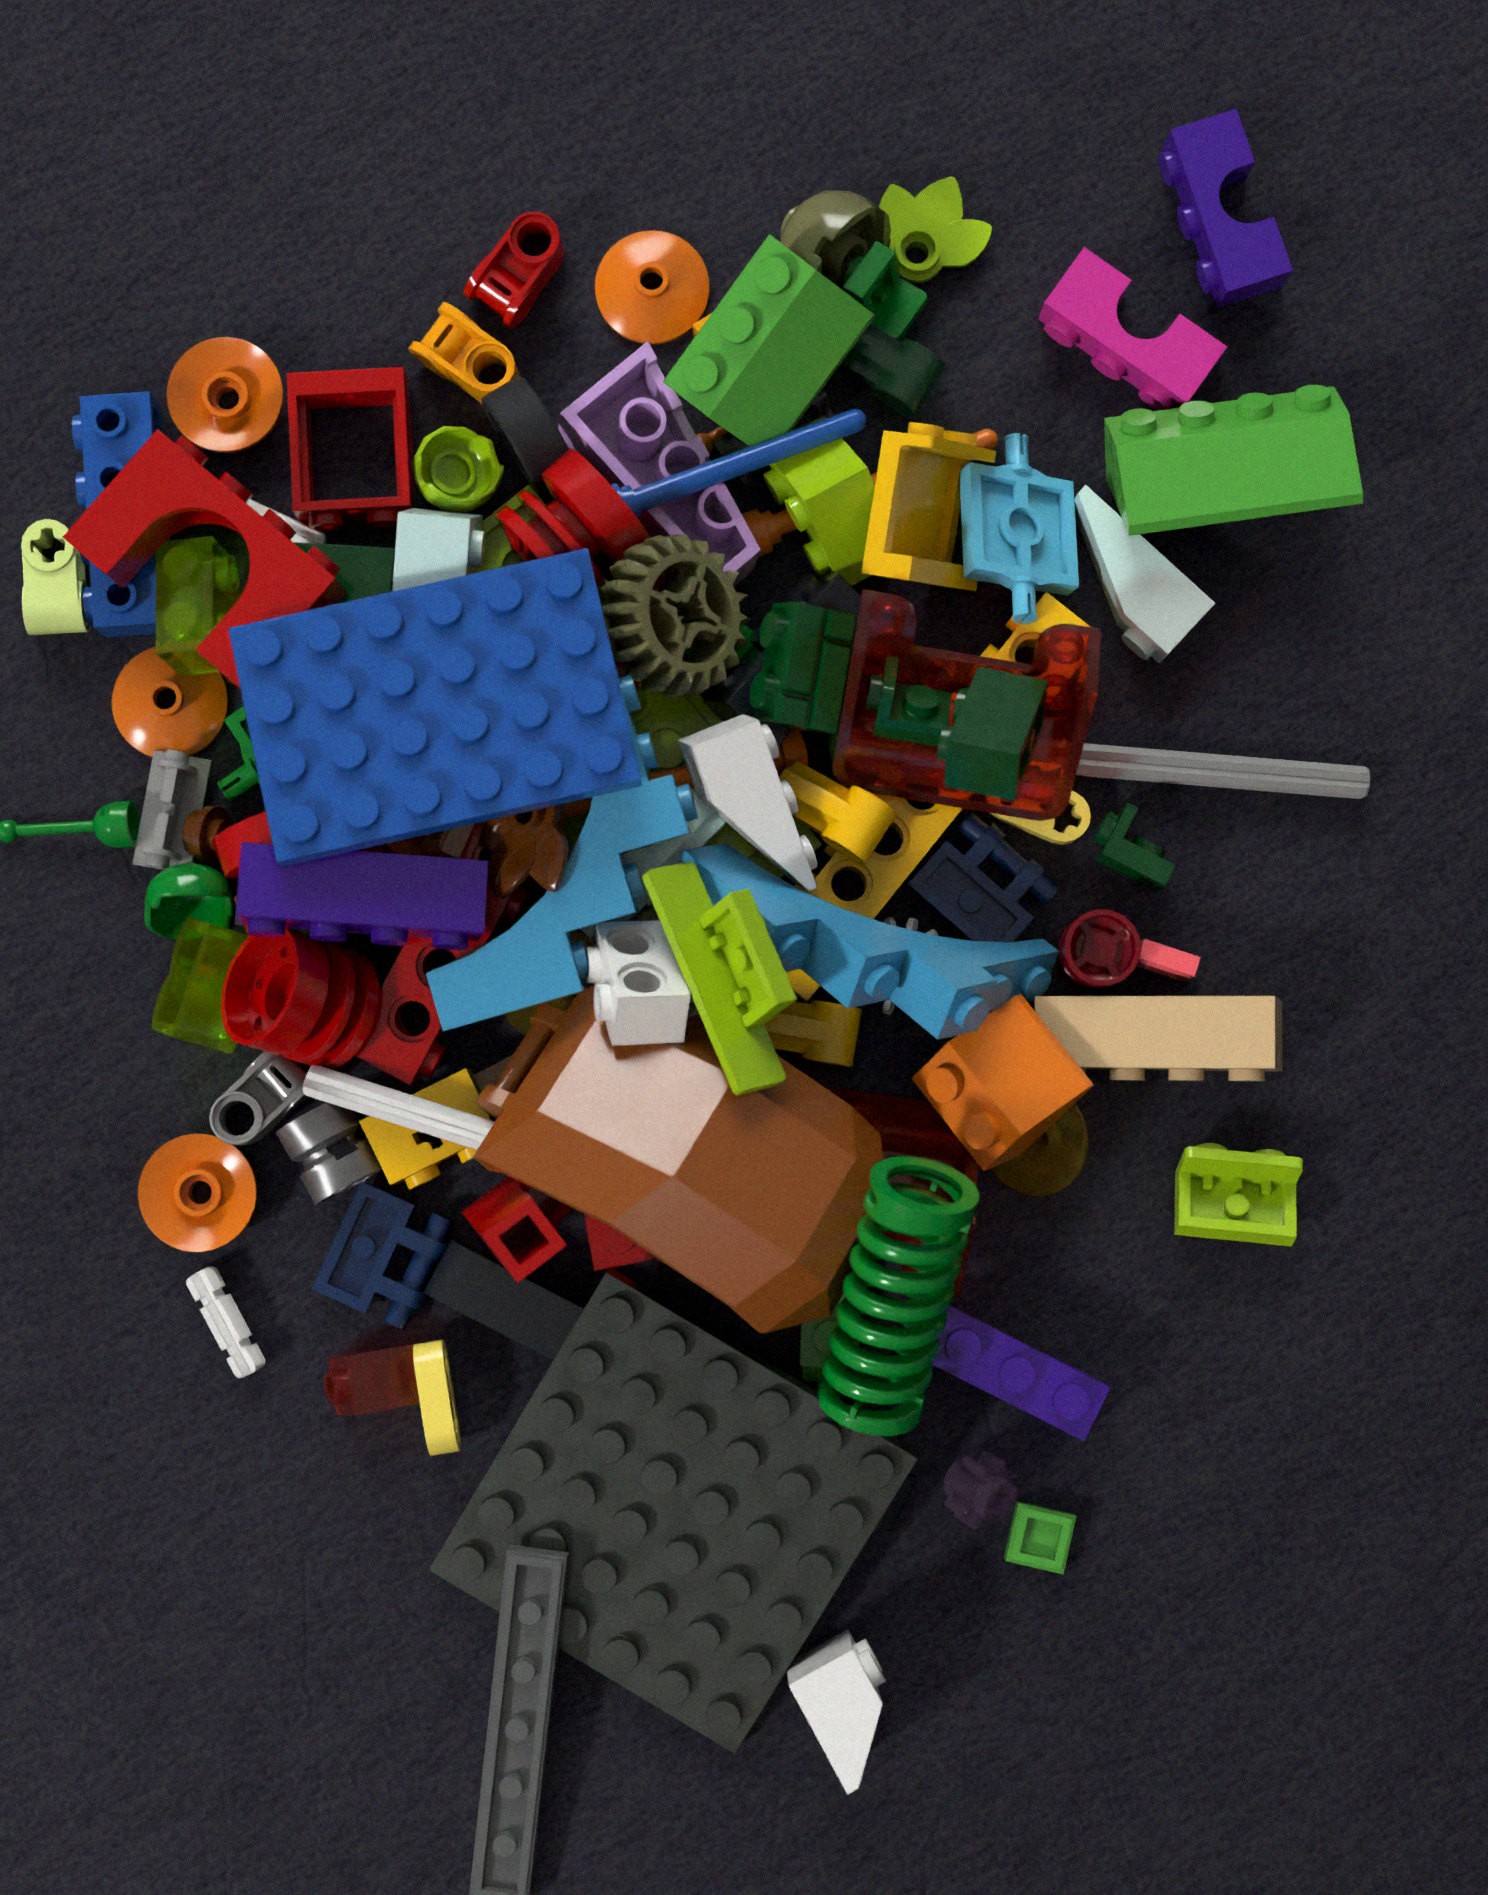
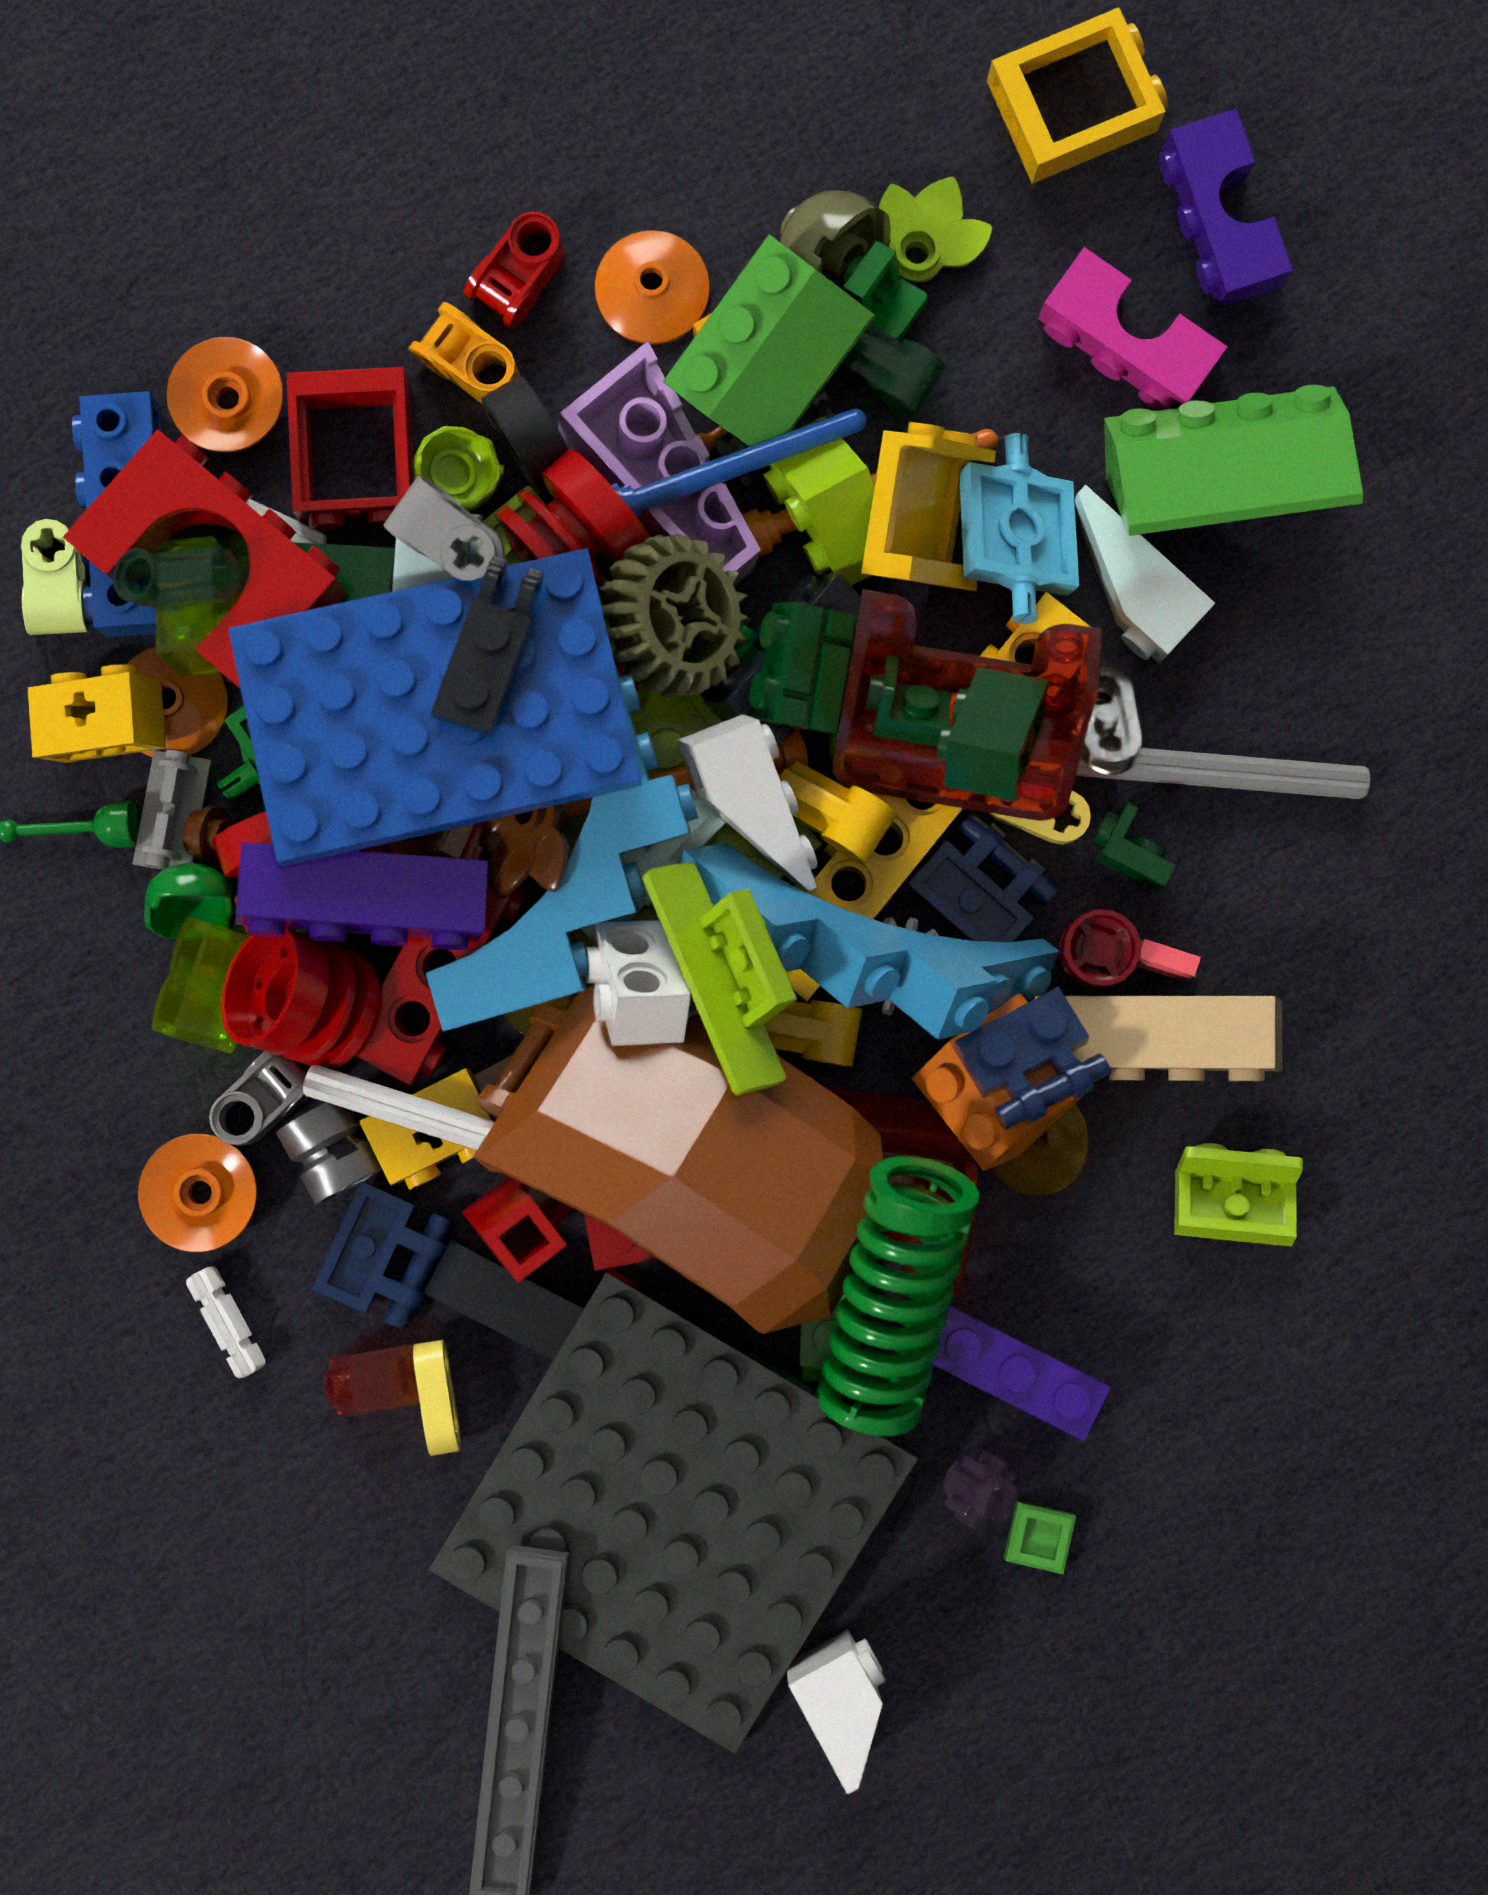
(96, 715): none -> yellow brick
(176, 577): none -> clear green piece
(436, 527): none -> light grey piece
(487, 652): none -> black hinge
(1023, 118): none -> yellow window
(1024, 1042): none -> dark blue plate
(1113, 726): none -> clear smoke plate

